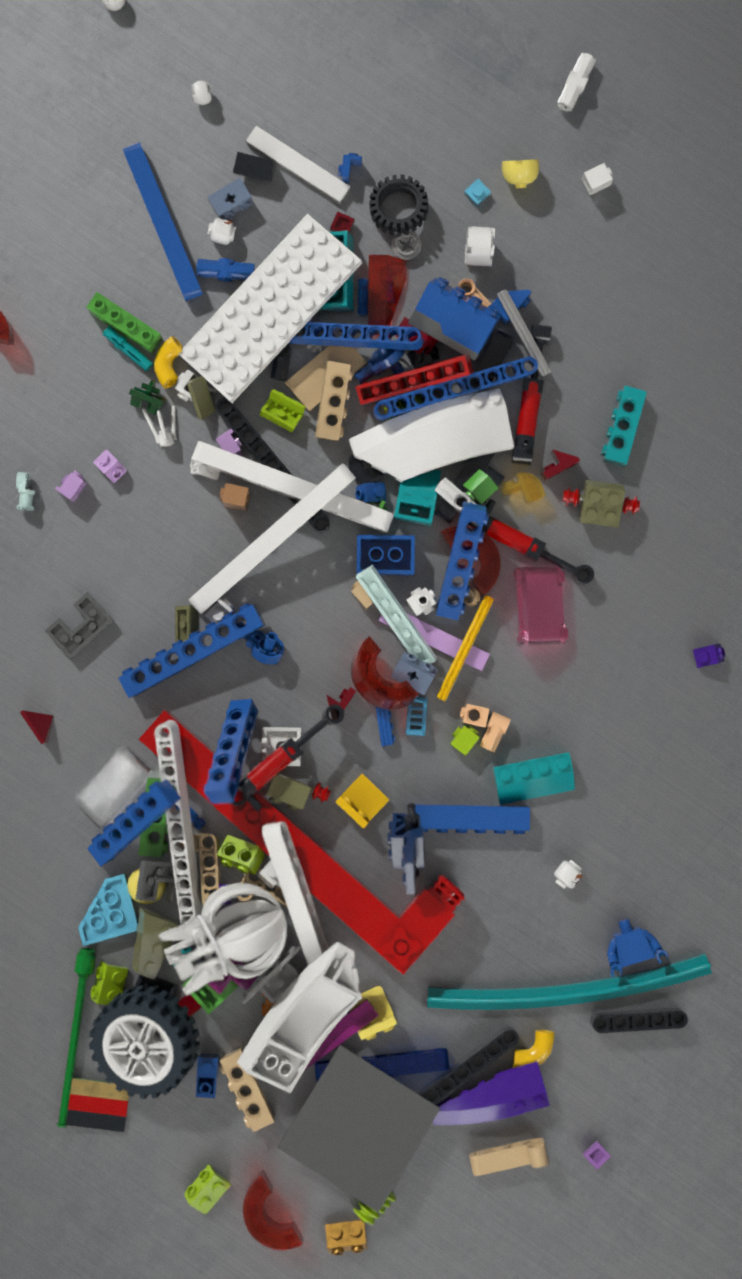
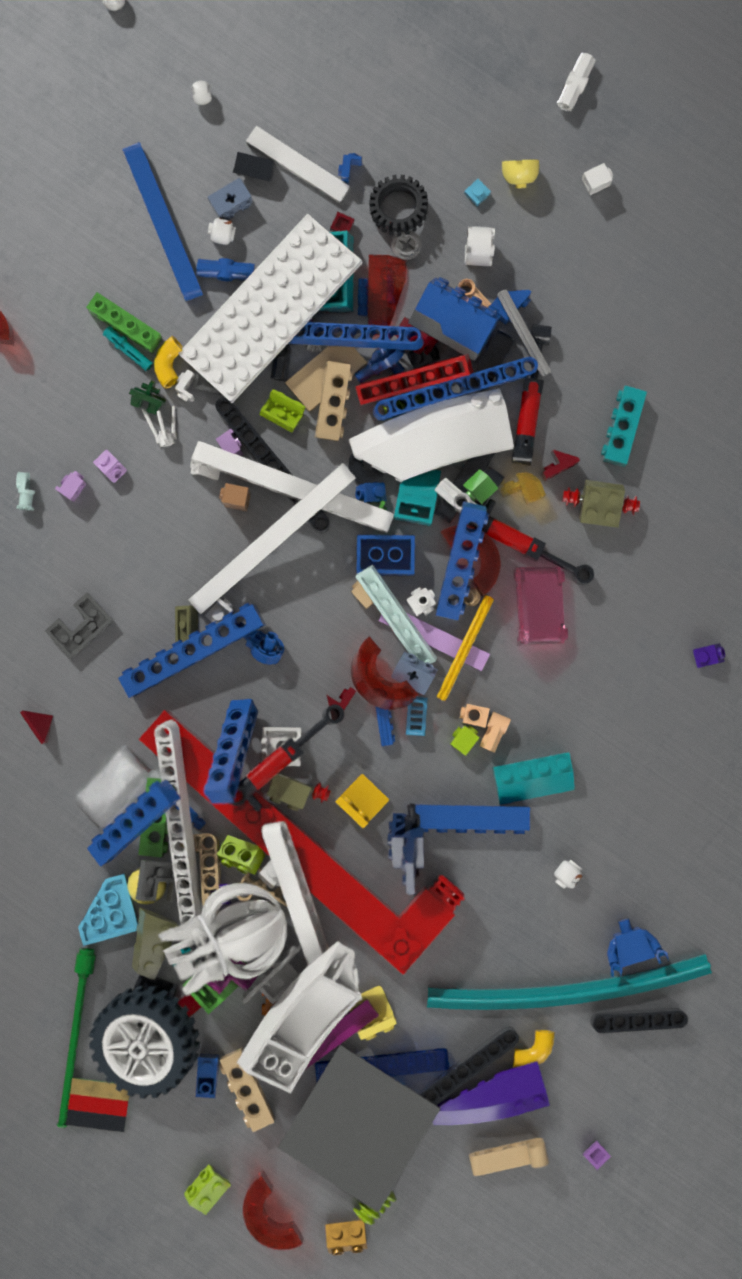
(108, 983): lime bracket -> none
(201, 397): olive slope -> none

